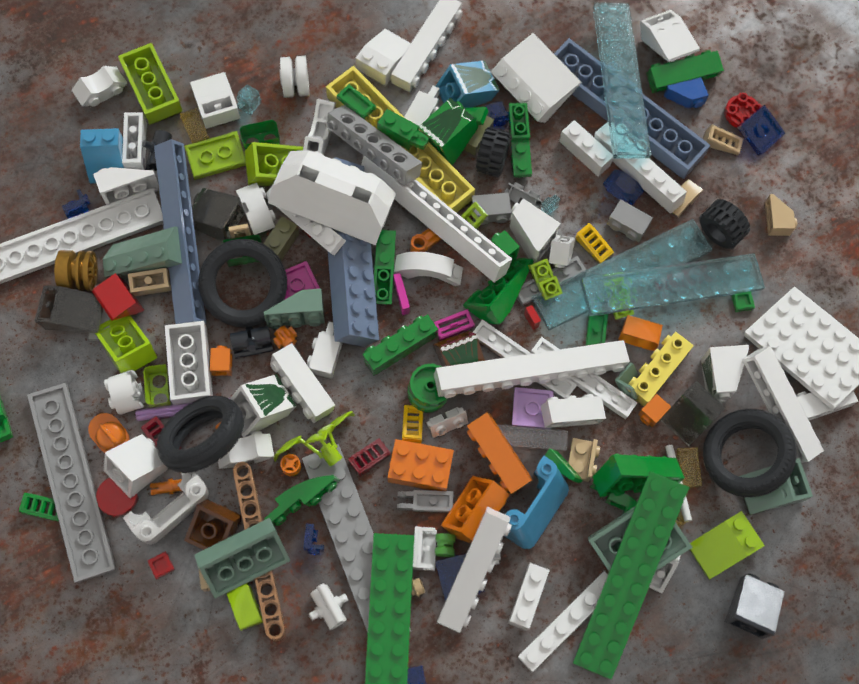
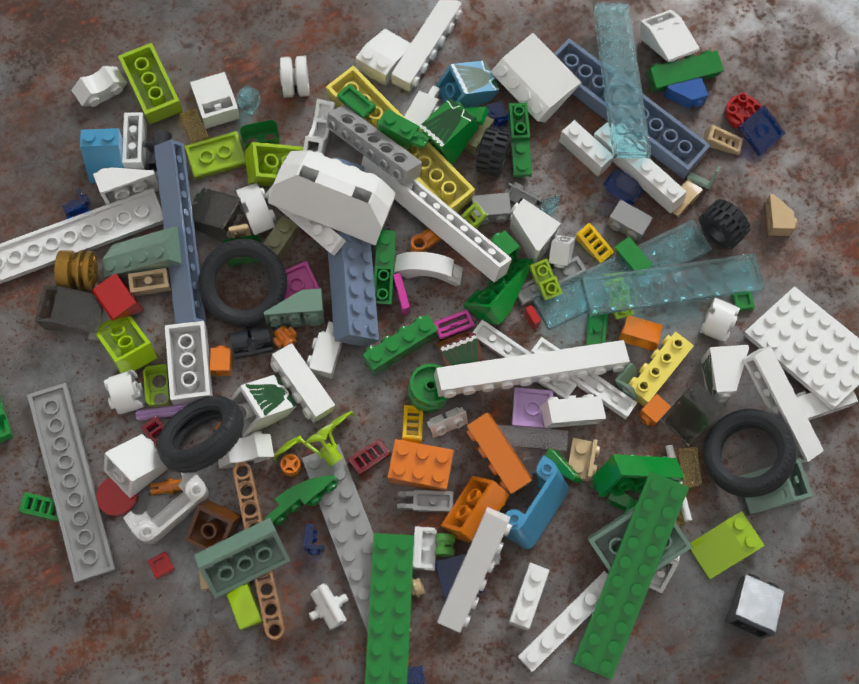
(107, 432): orange piece -> none
(632, 255): none -> green tile
(702, 182): none -> sand green bracket
(719, 320): none -> white brick

